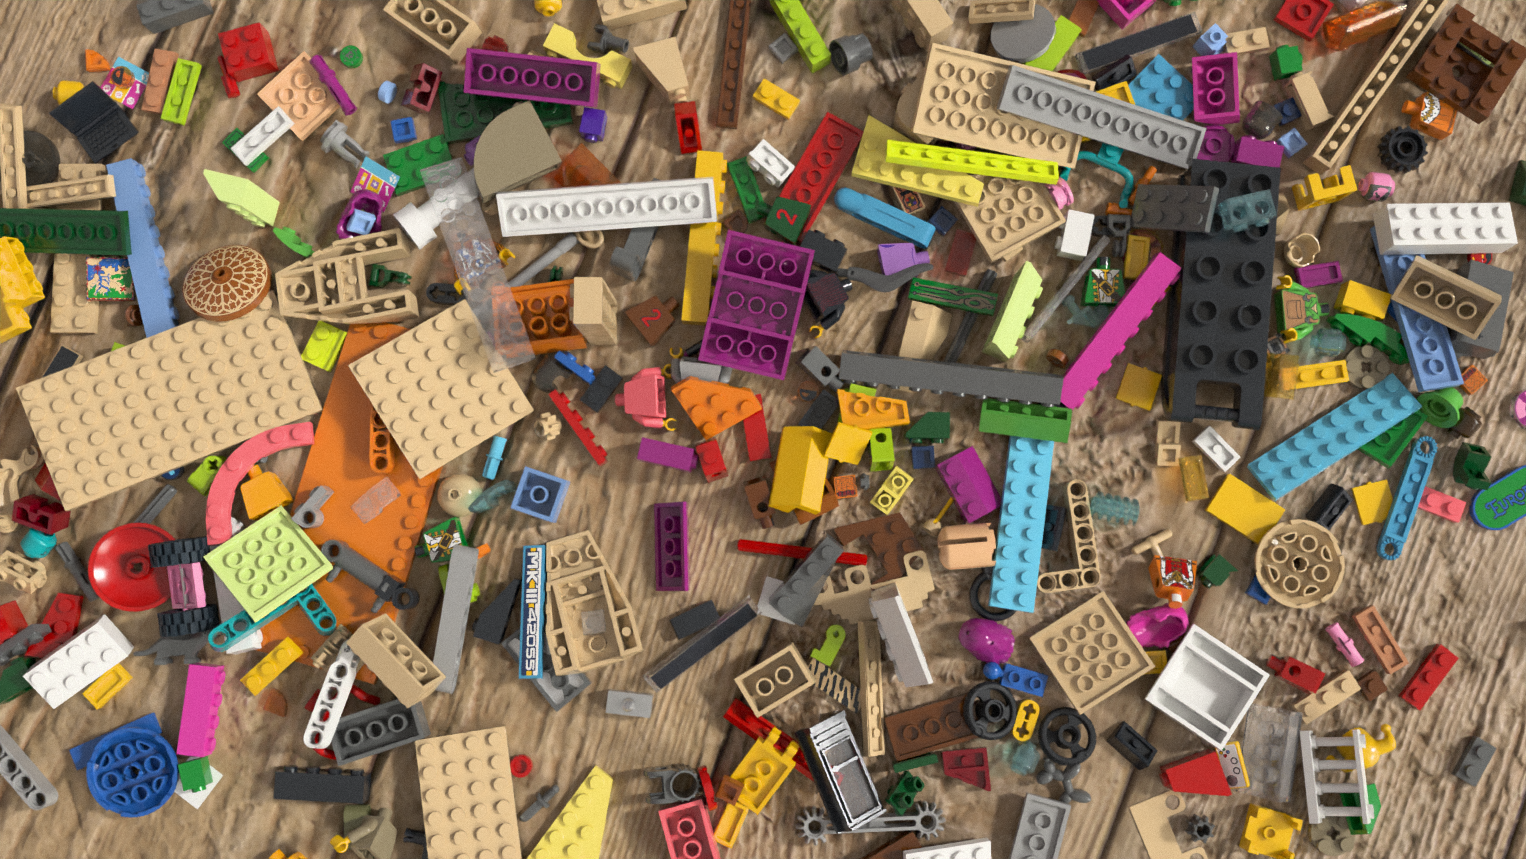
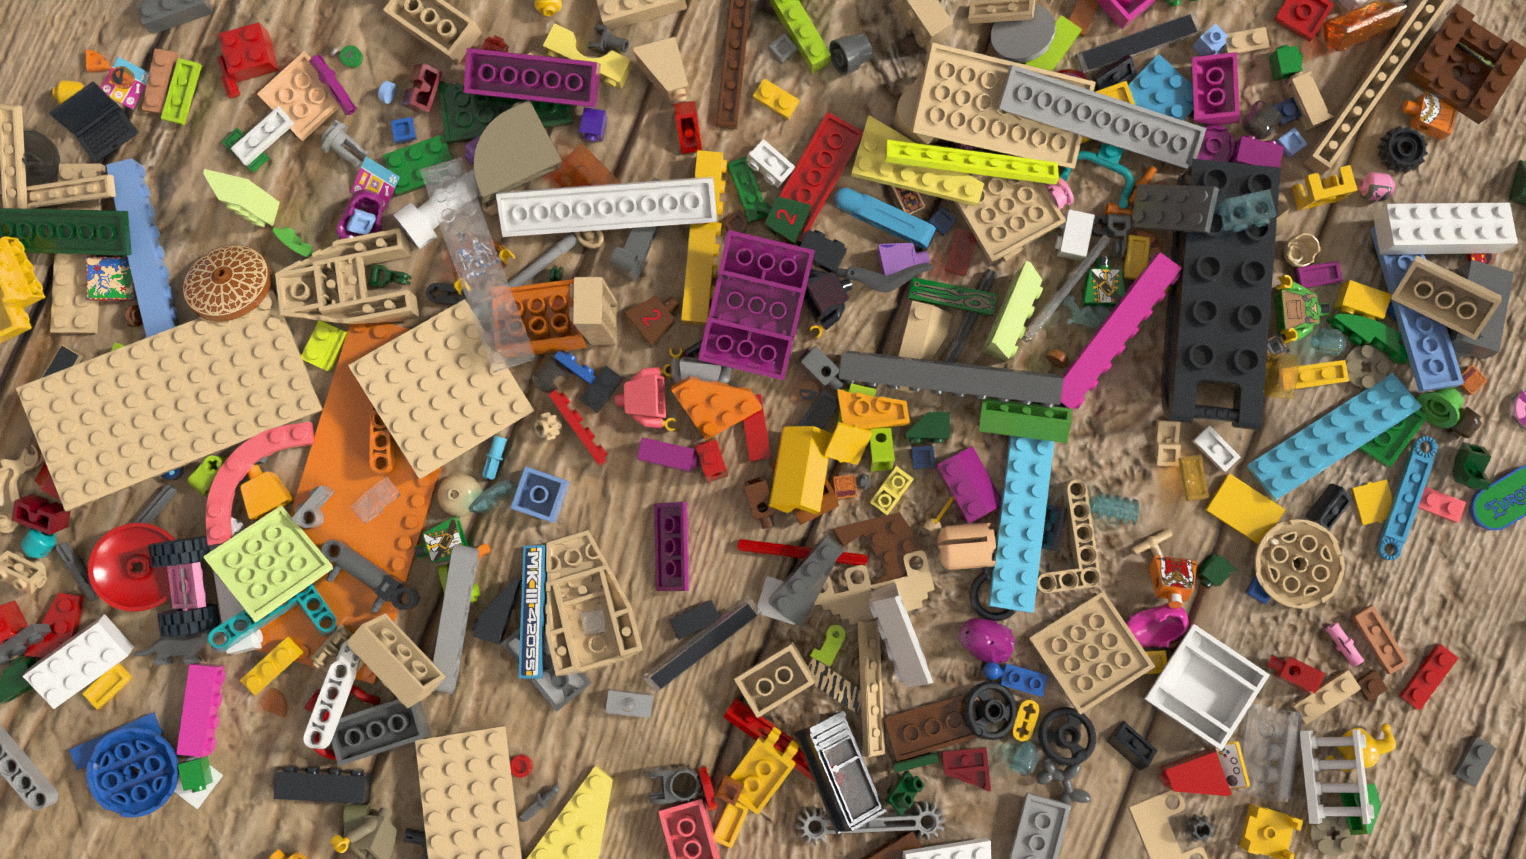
(1138, 386): yellow piece -> none

